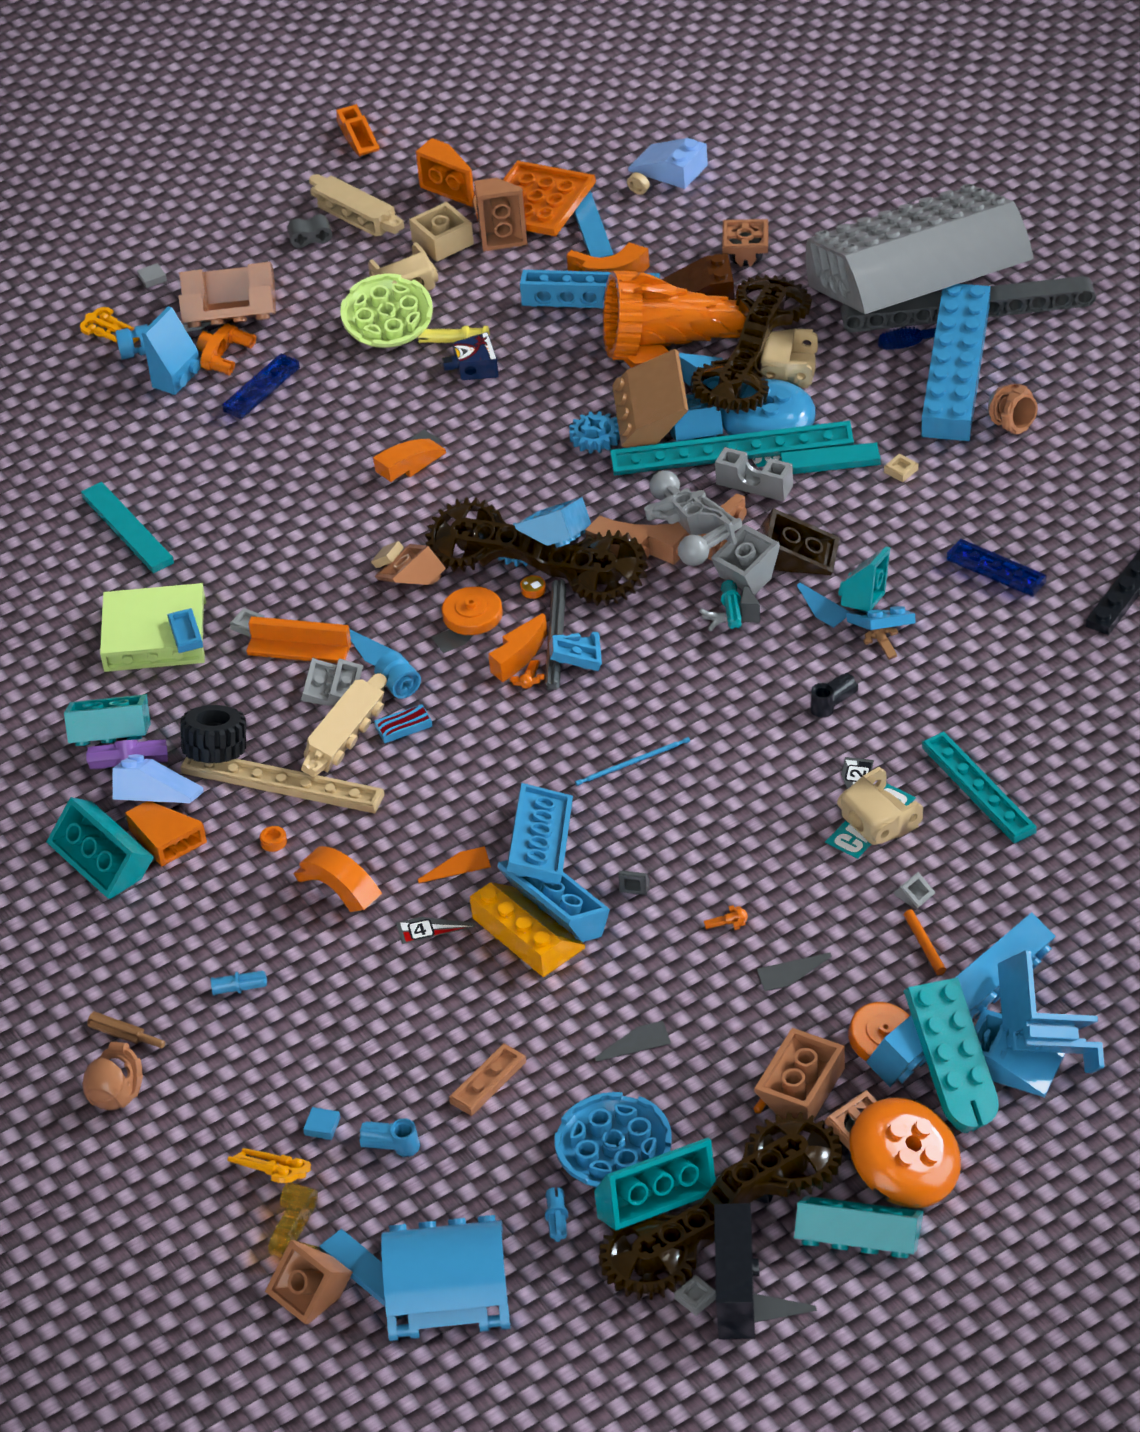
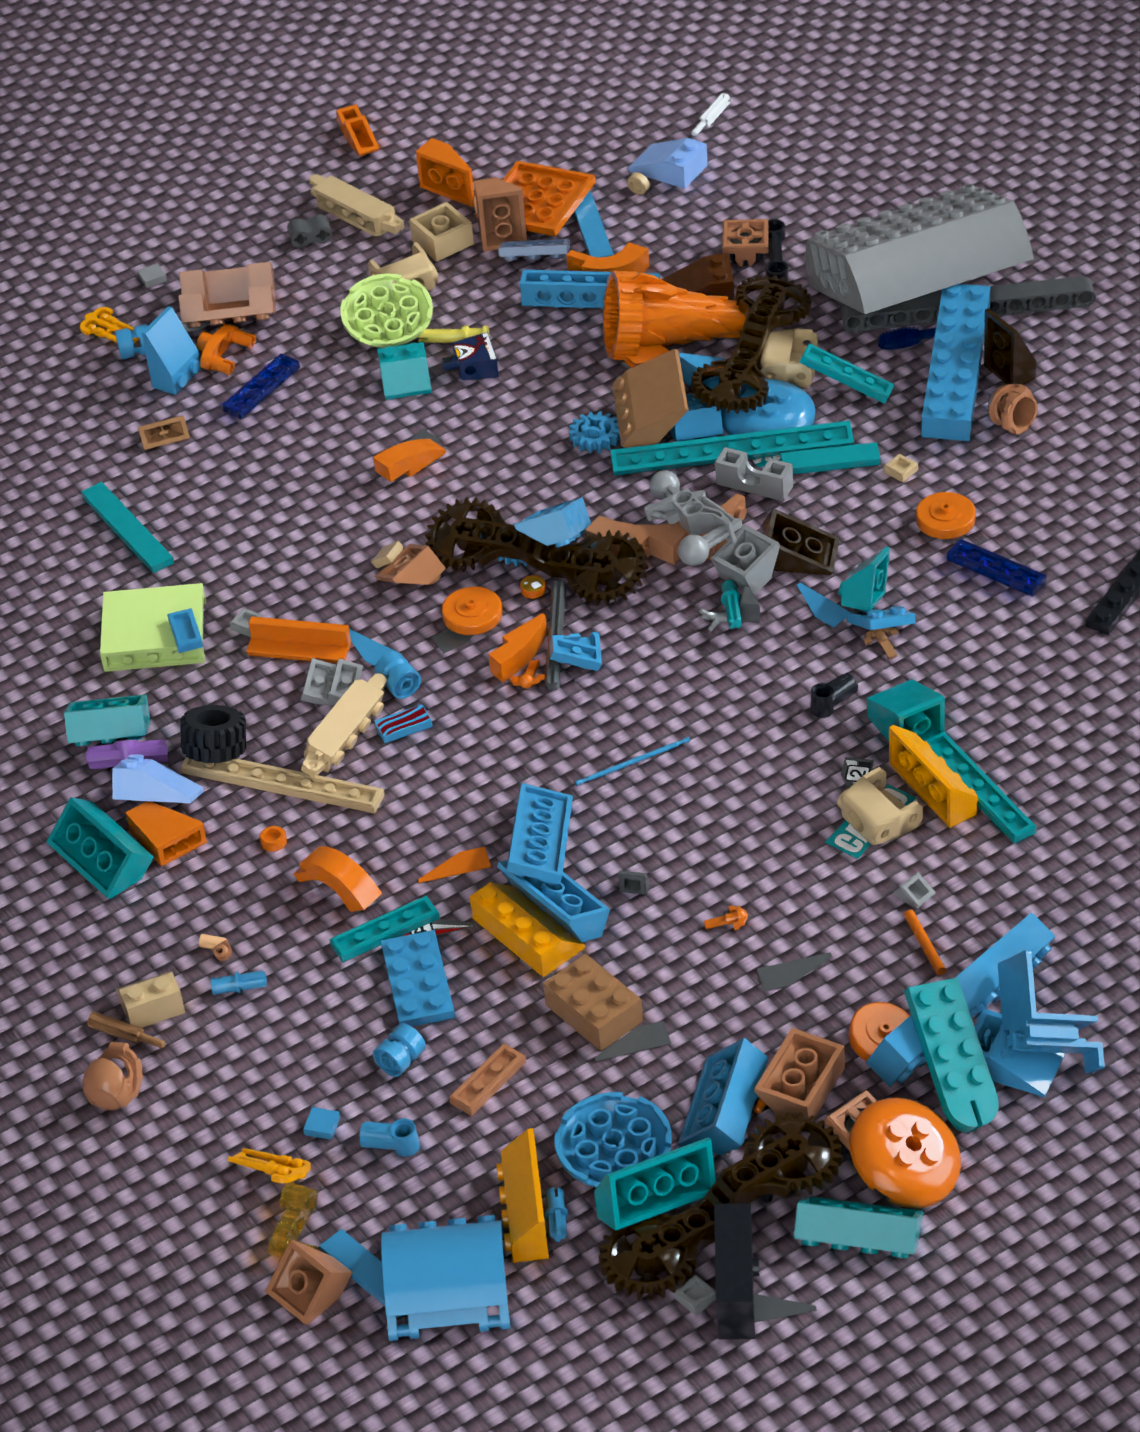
(151, 1000): none -> tan slope
(163, 432): none -> medium nougat slope
(218, 944): none -> arm
(388, 926): none -> teal tile
(398, 1051): none -> dark azure wheel
(404, 370): none -> teal slope
(417, 979): none -> dark azure plate
(523, 1200): none -> light orange slope
(534, 248): none -> sand blue plate
(593, 1002): none -> medium nougat brick
(712, 113): none -> white axle
(725, 1097): none -> dark azure slope
(776, 235): none -> black piece
(846, 373): none -> teal tile
(908, 707): none -> teal slope
(931, 777): none -> light orange slope
(945, 515): none -> orange wheel
(1006, 352): none -> dark brown slope

